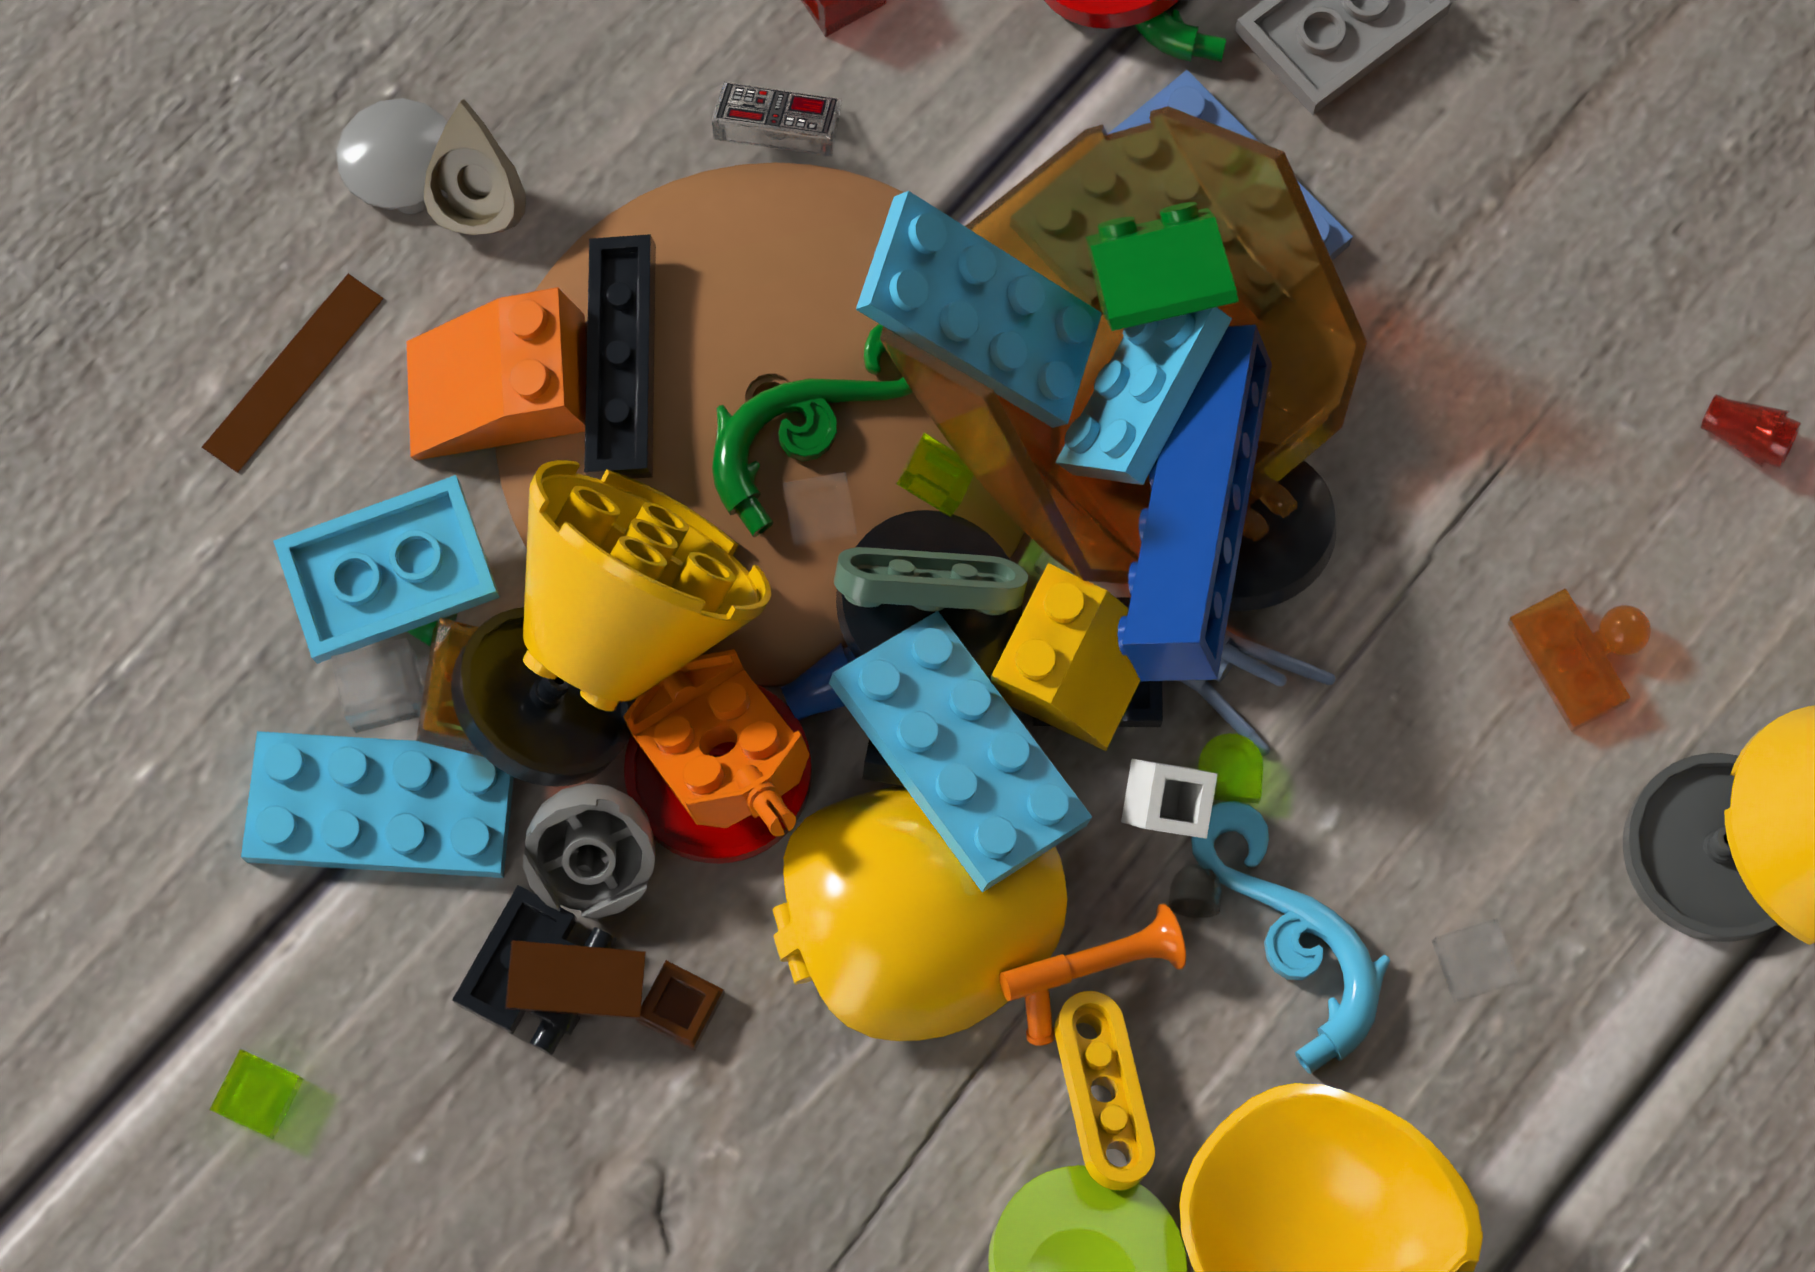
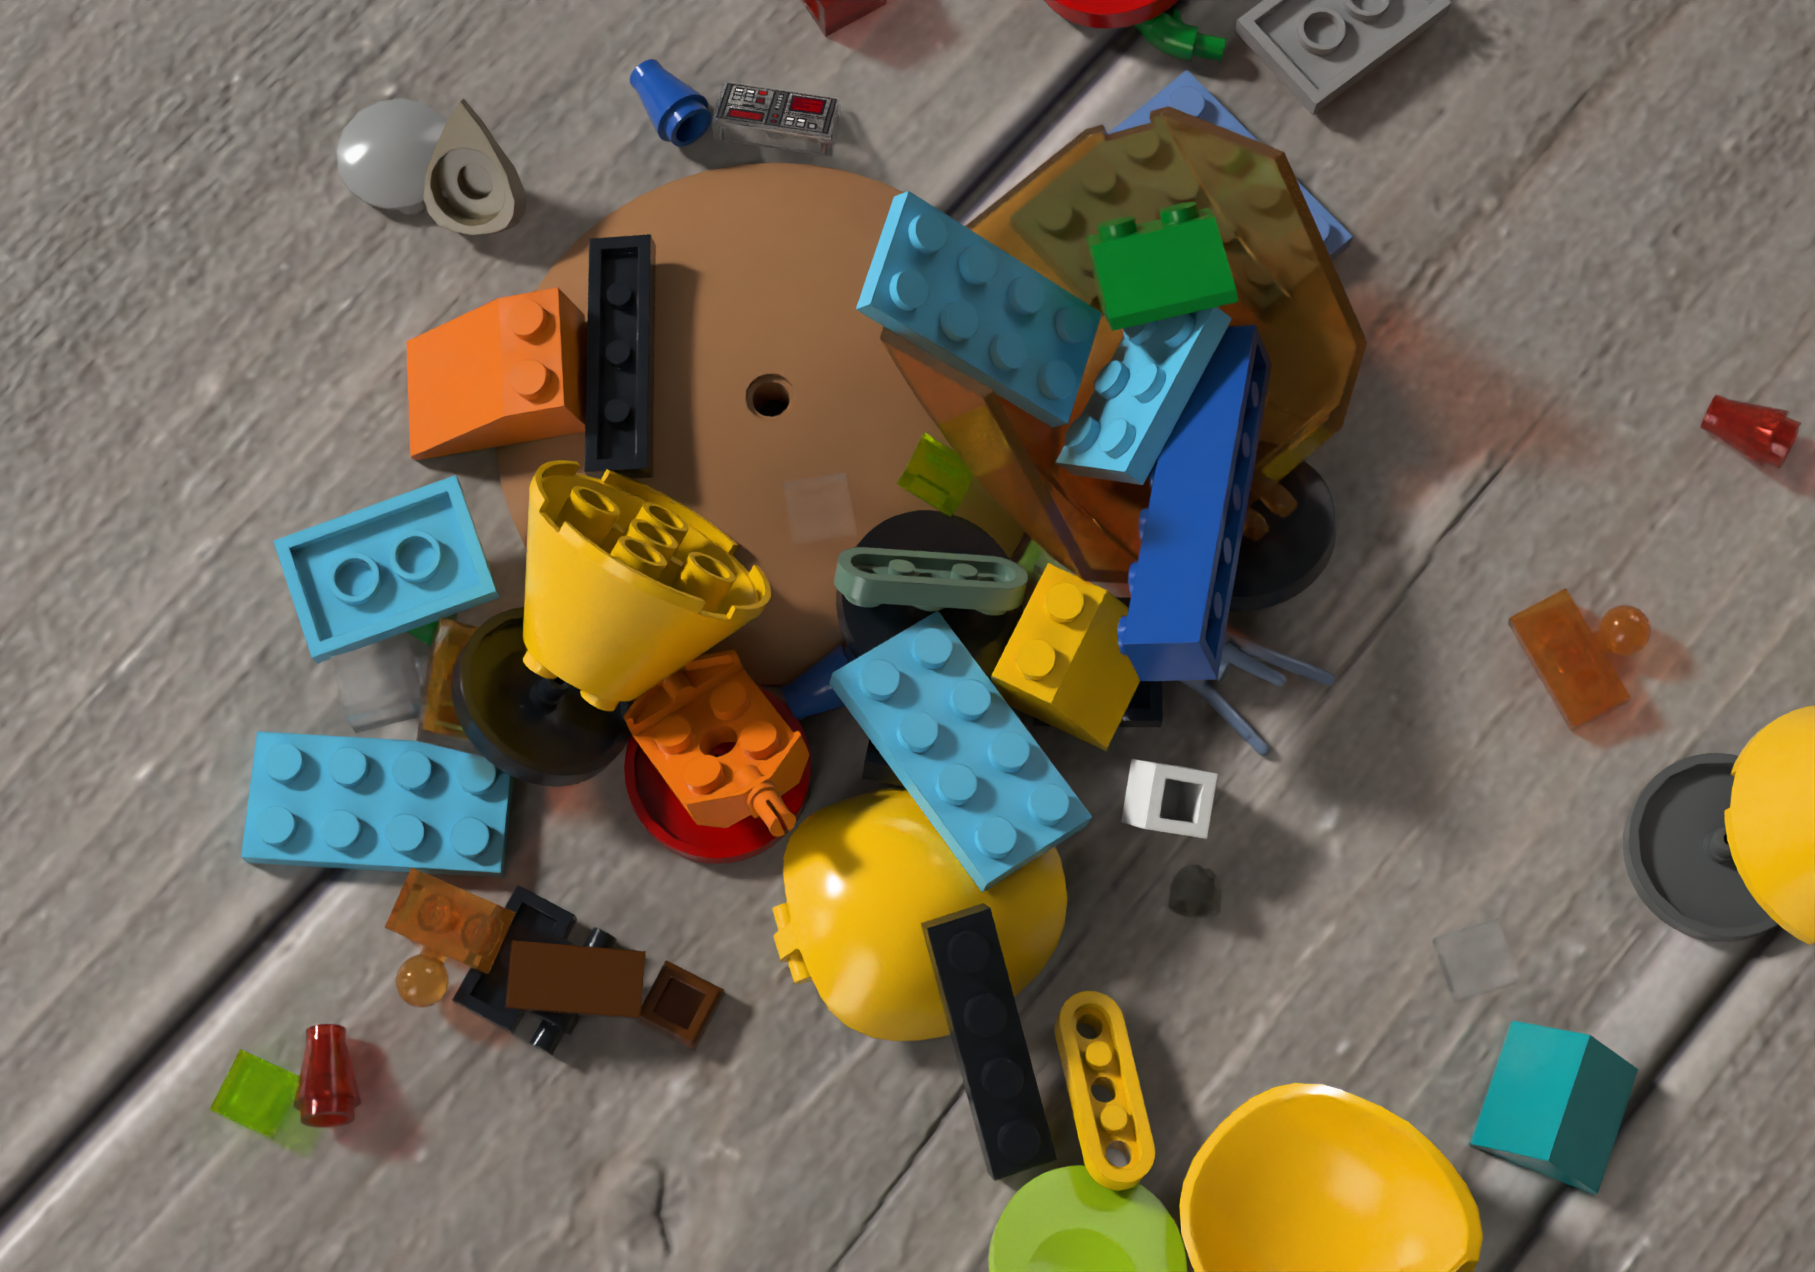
(292, 373): reddish brown sticker -> none
(326, 1080): none -> clear red cone
(447, 925): none -> clear orange plate
(589, 850): light grey cylinder -> none
(672, 105): none -> blue cone
(809, 396): green plant -> none
(989, 1041): none -> black plate
(1157, 940): orange piece -> none
(1237, 766): clear neon green tile -> none
(1362, 978): medium azure plant -> none
(1555, 1104): none -> teal slope

